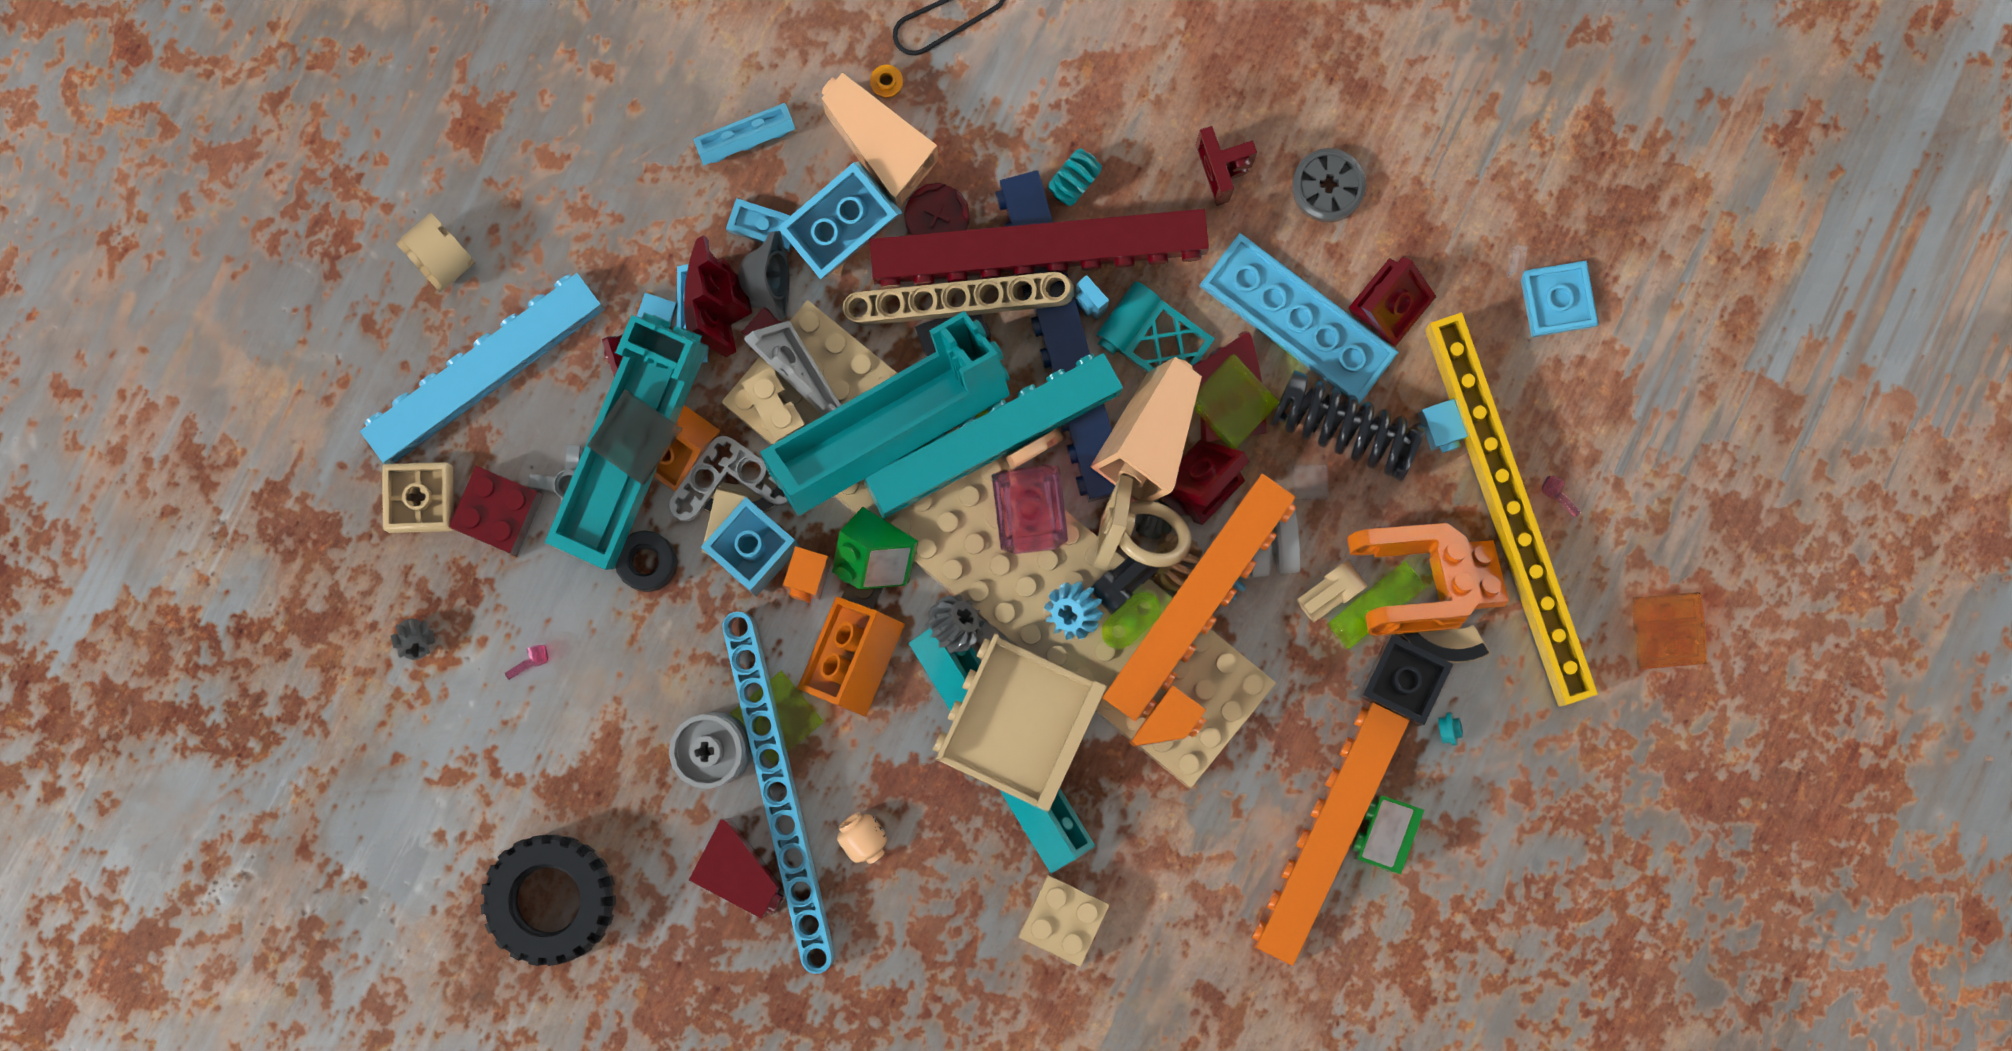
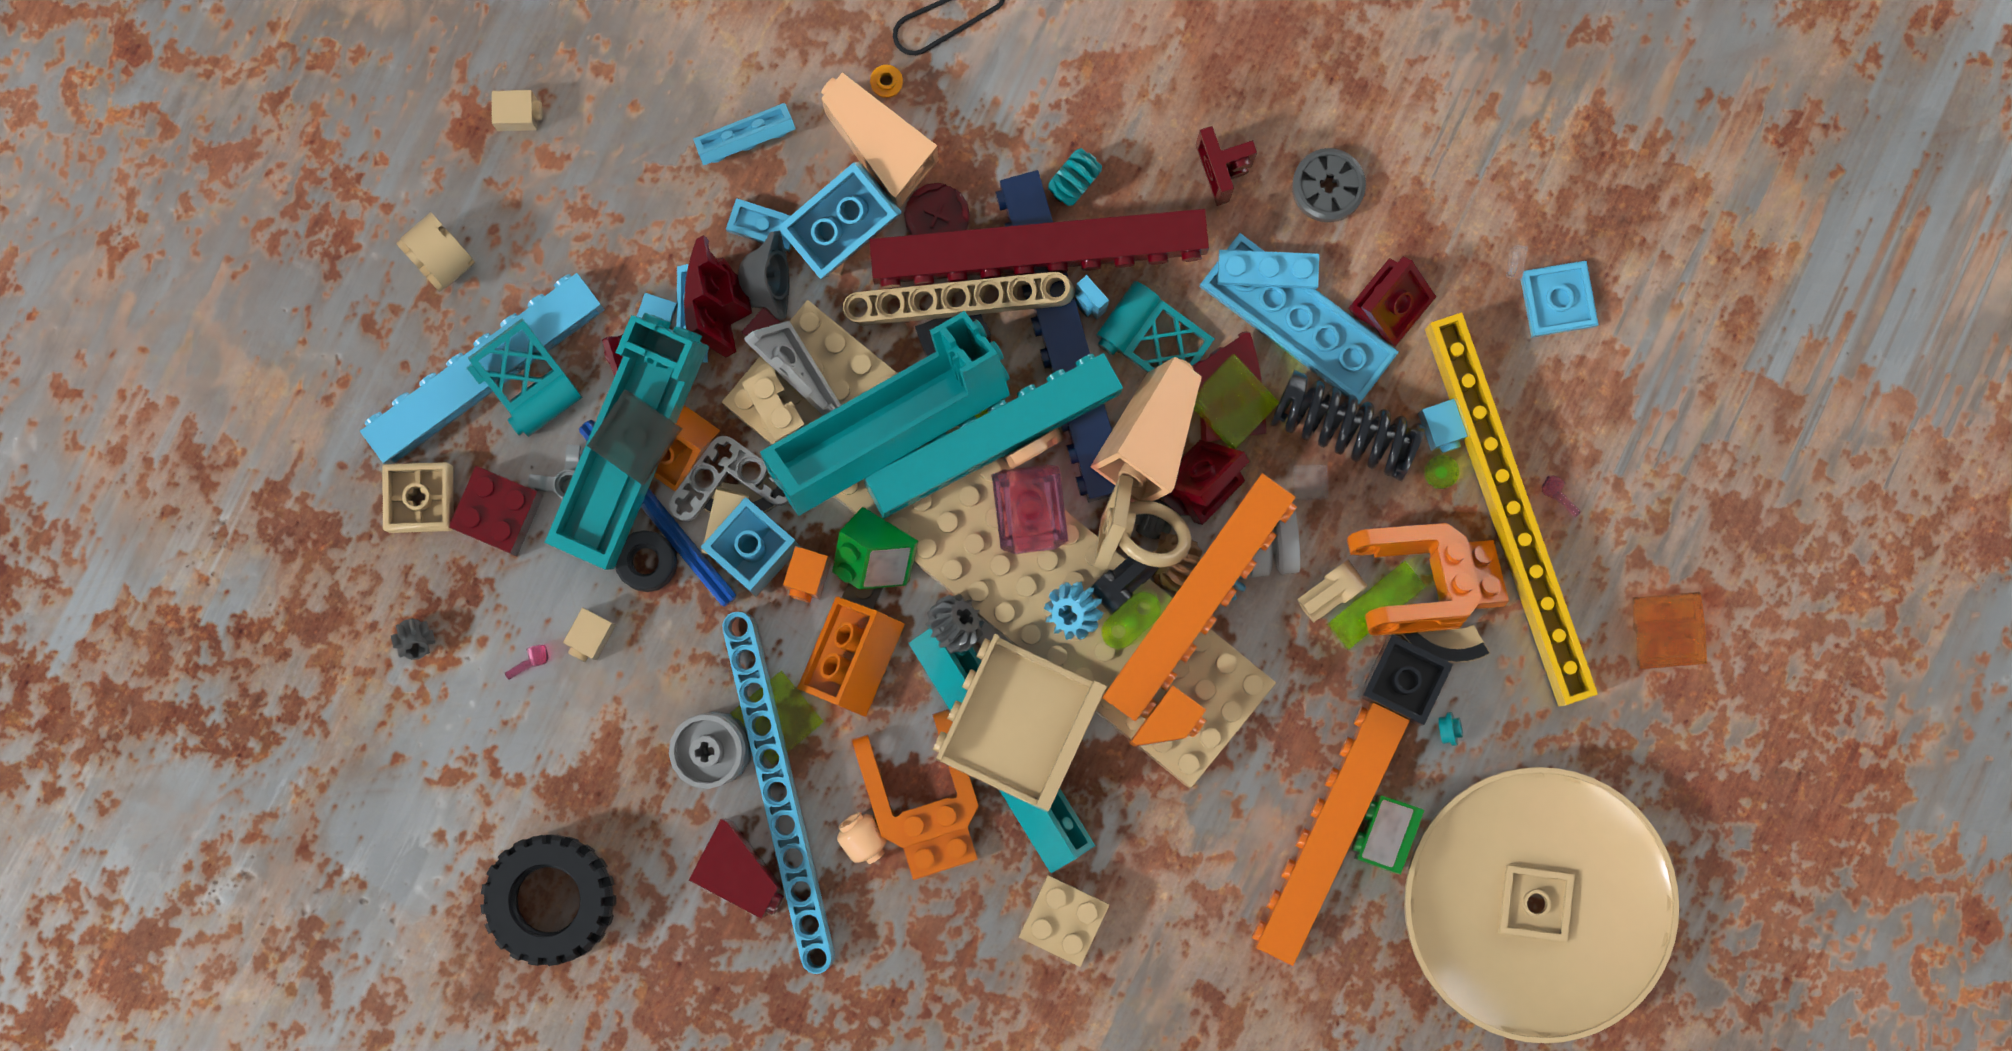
(515, 110): none -> tan brick
(538, 402): none -> teal piece
(588, 635): none -> tan brick
(680, 541): none -> blue axle
(932, 834): none -> orange plate
(1268, 269): none -> medium azure plate
(1441, 472): none -> clear neon green tile
(1603, 919): none -> tan dish

